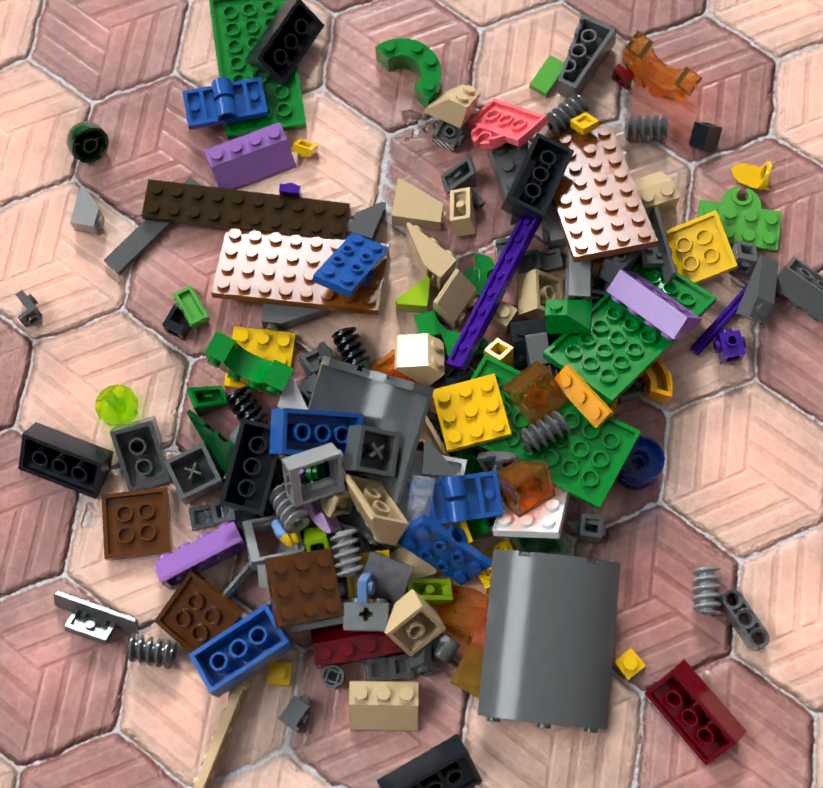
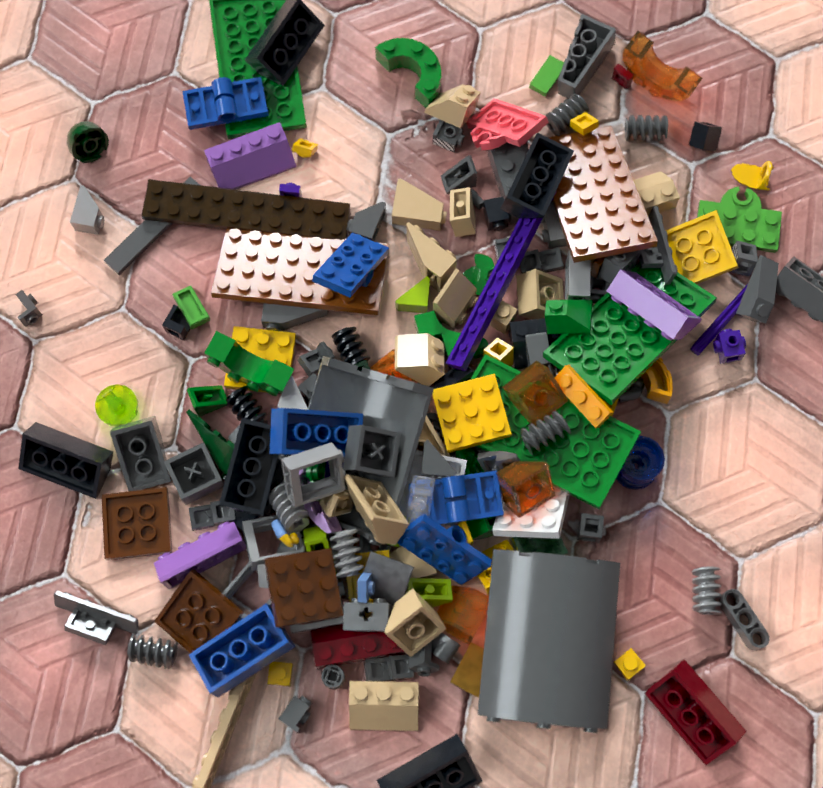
(495, 217): none -> black brick

